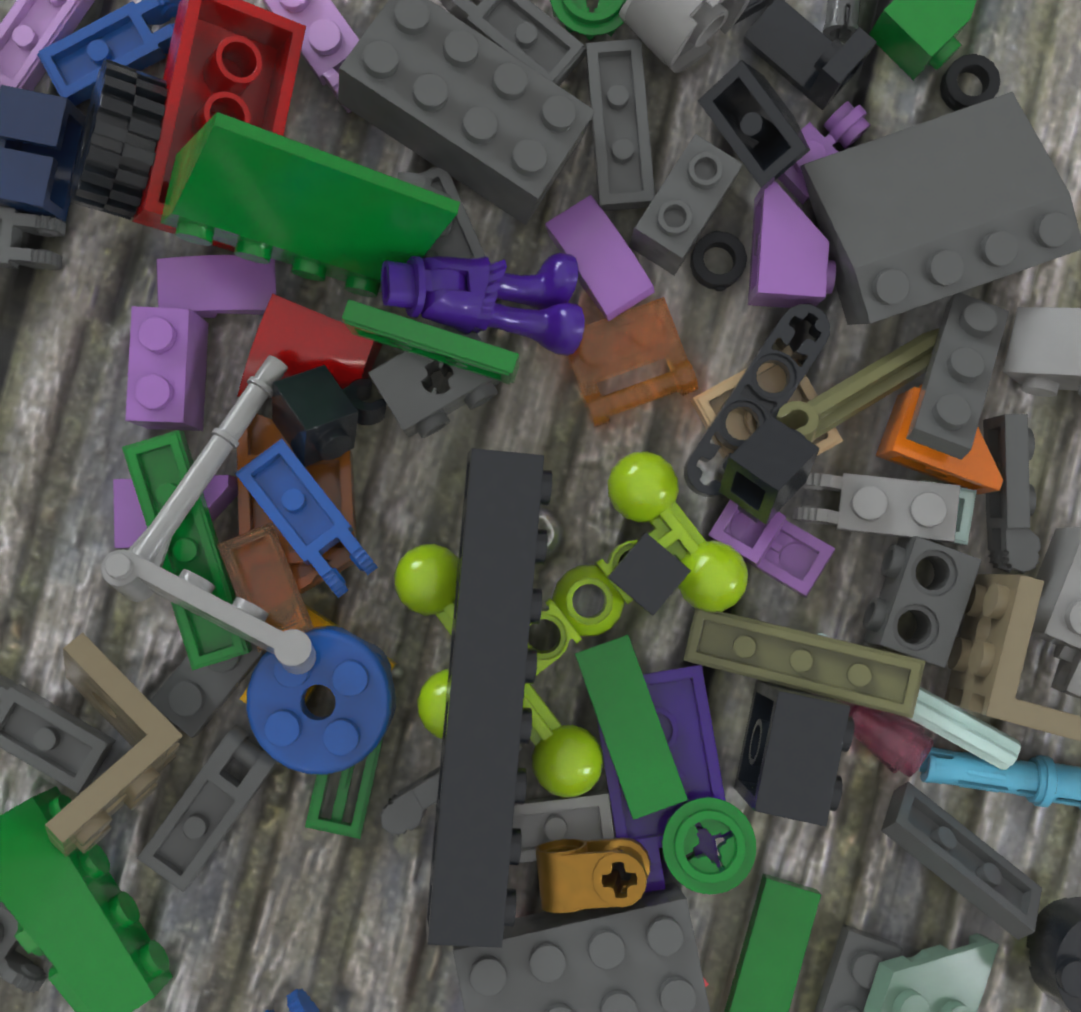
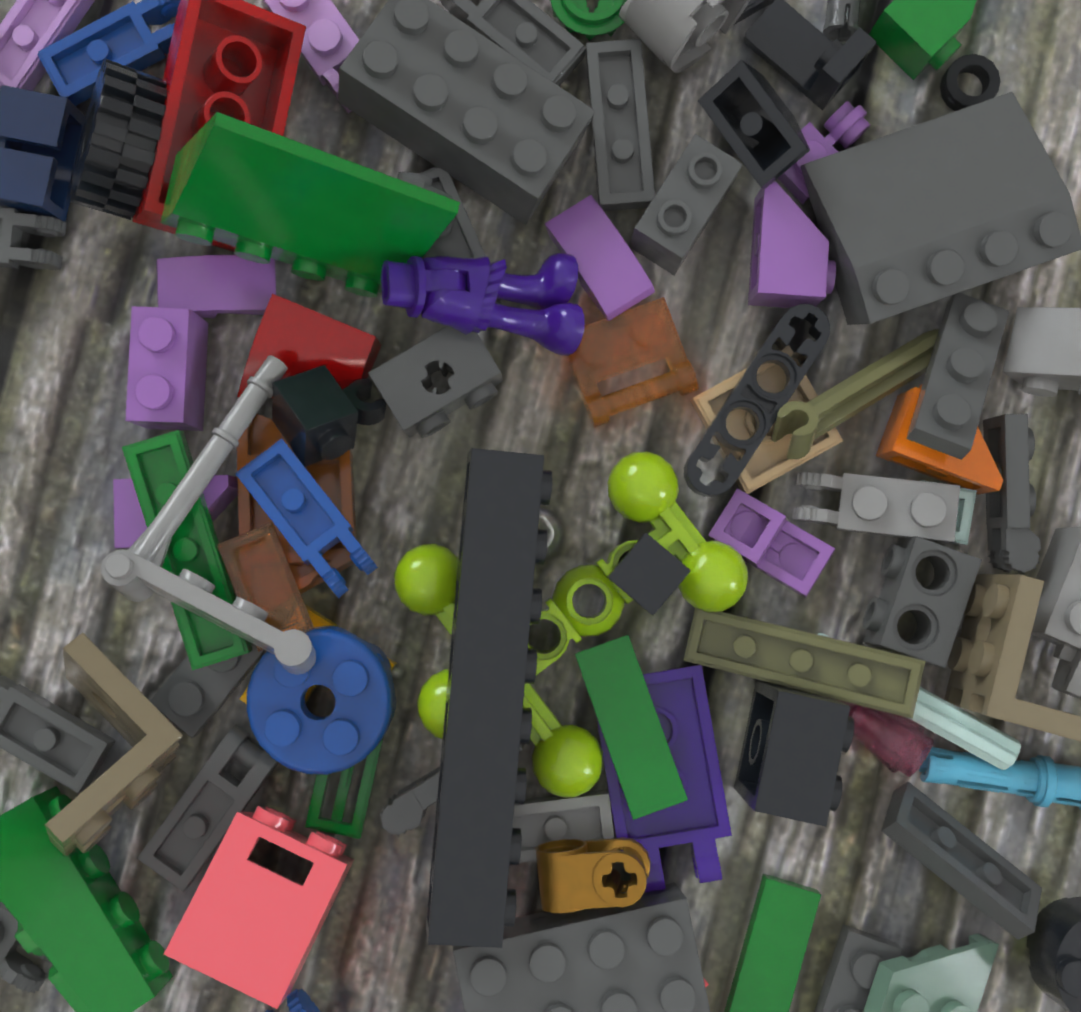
(252, 922): none -> coral container
(431, 342): green tile -> none
(727, 242): black piece -> none
(735, 852): green gear -> none
(768, 470): black brick -> none

